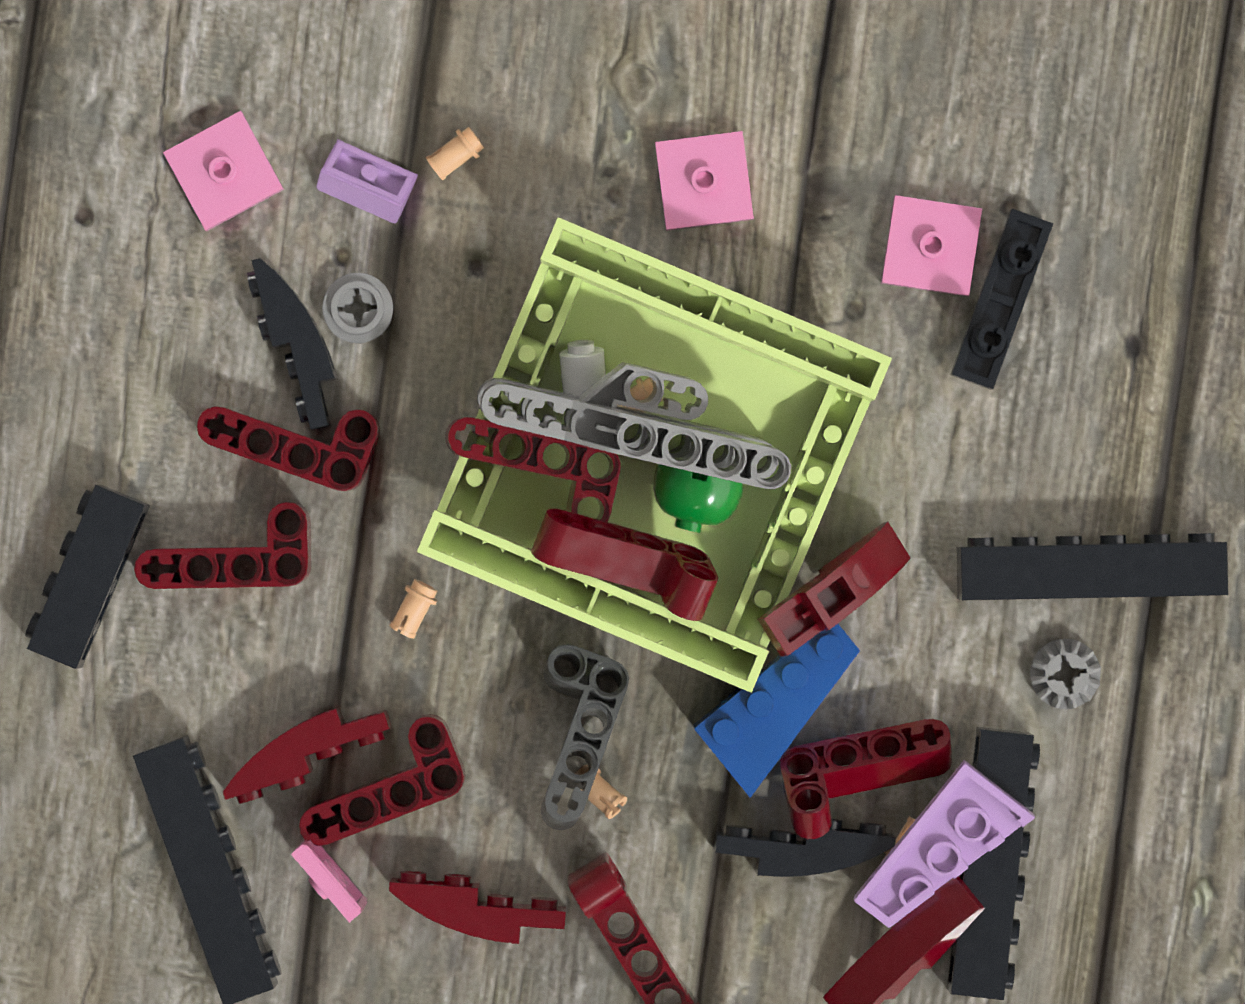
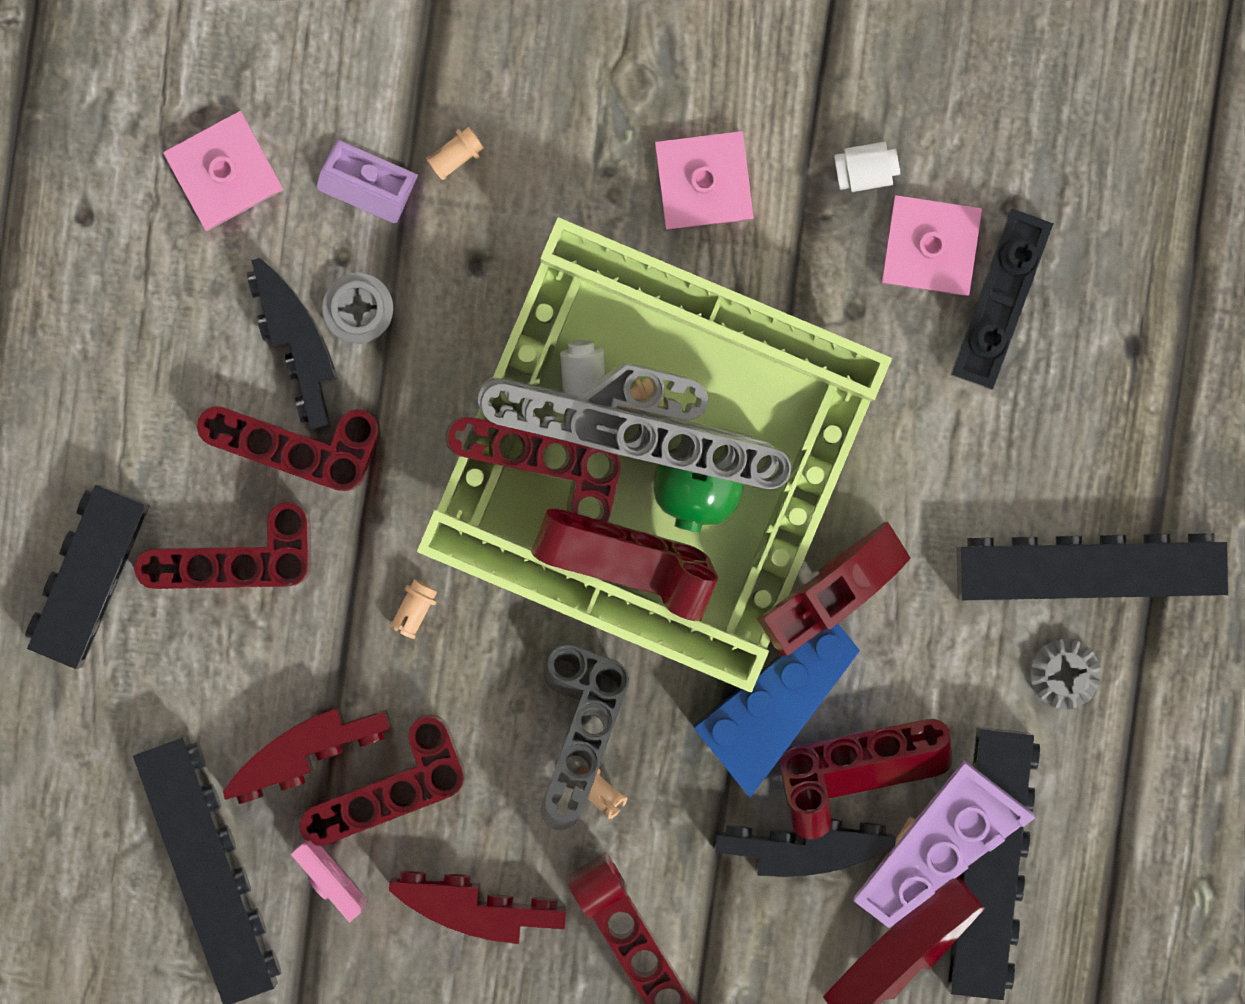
(867, 167): none -> white brick

